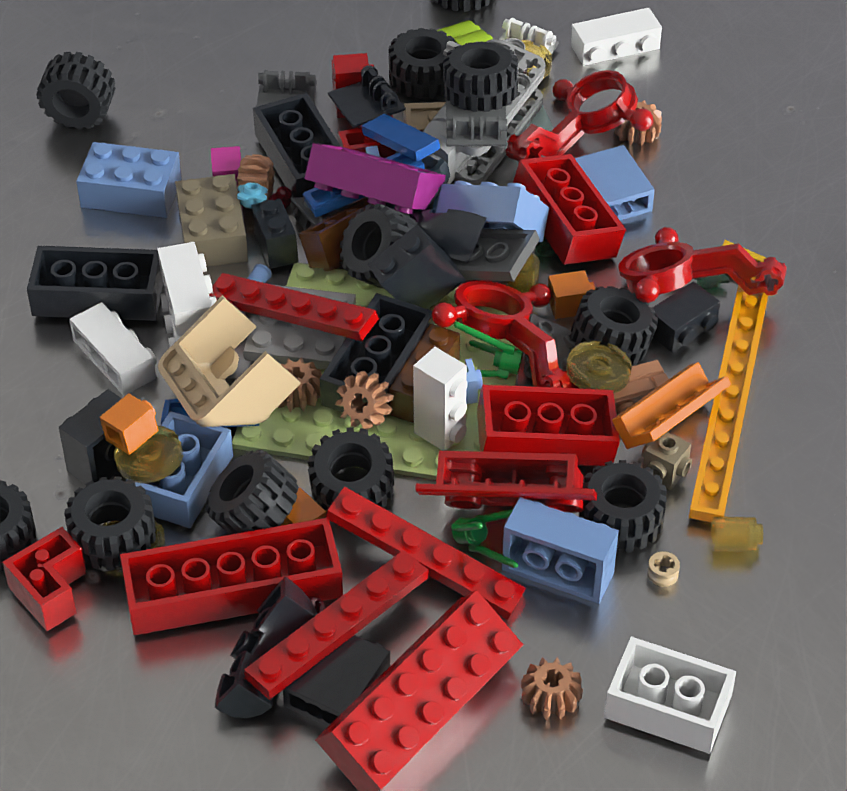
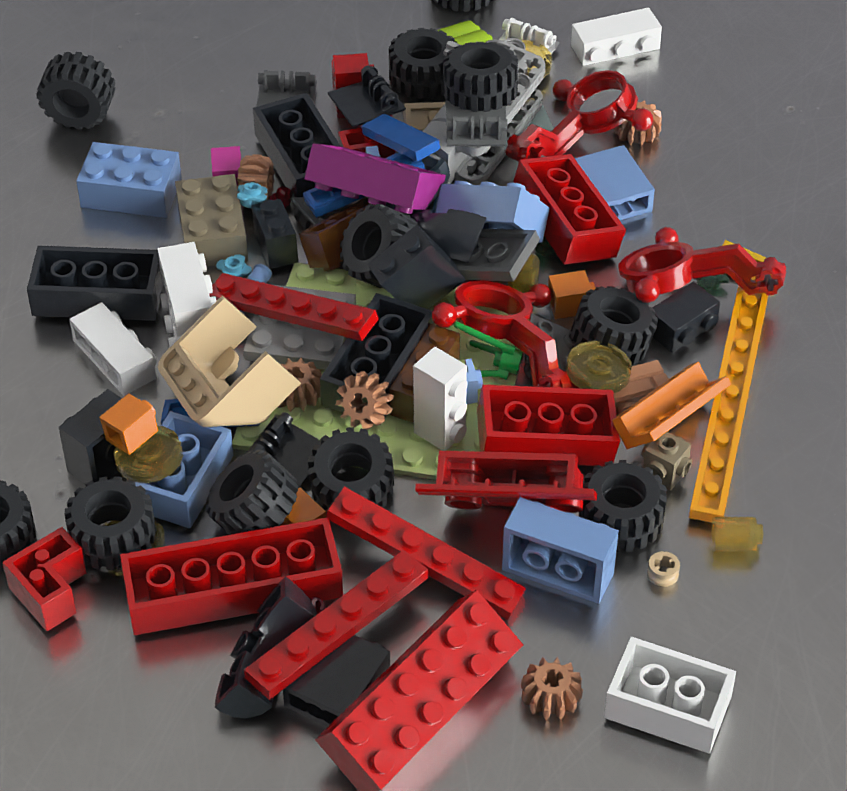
(235, 266): none -> medium azure plate
(287, 445): none -> black hinge
(474, 531): green plant -> none

